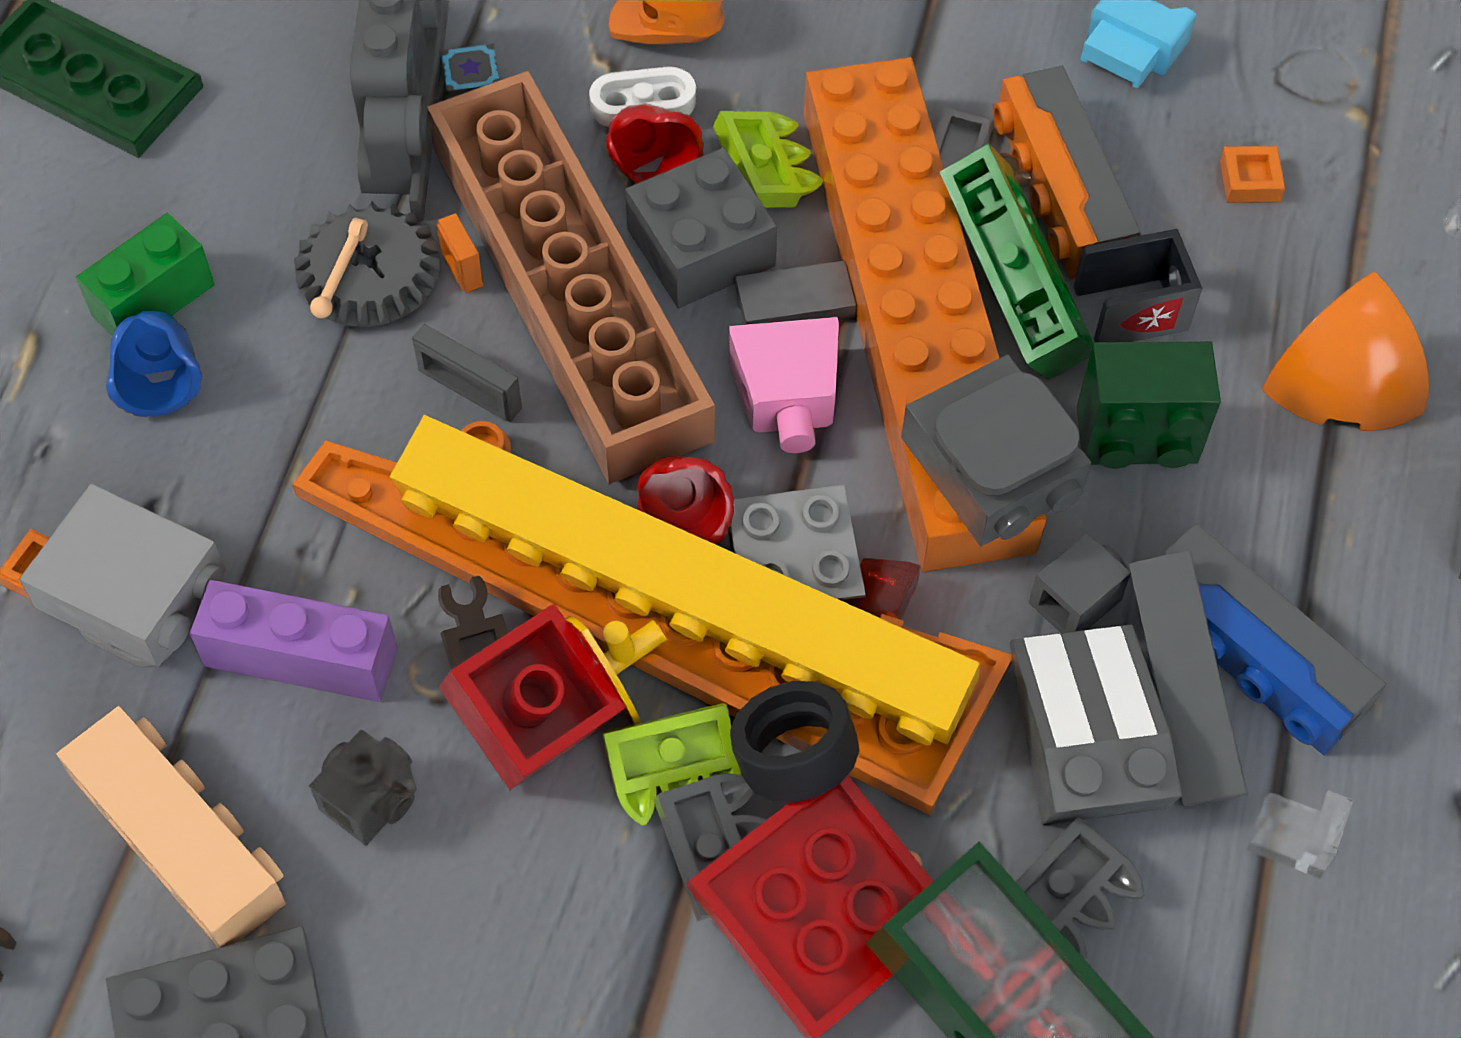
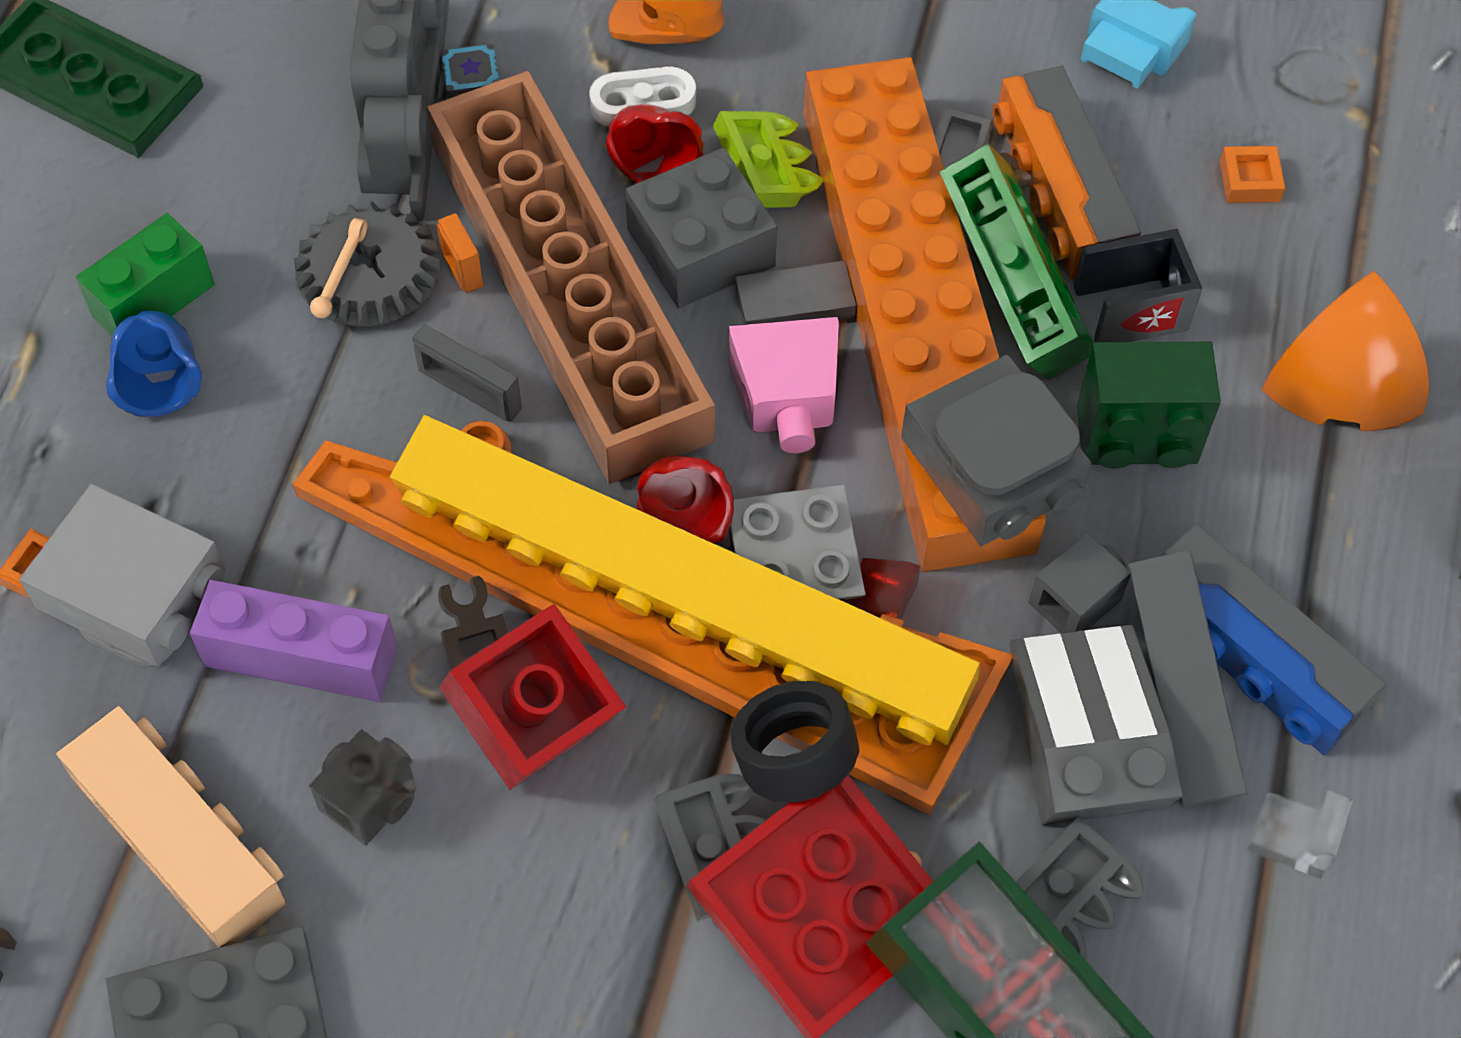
(622, 652): yellow shield -> none
(668, 755): lime plate -> none

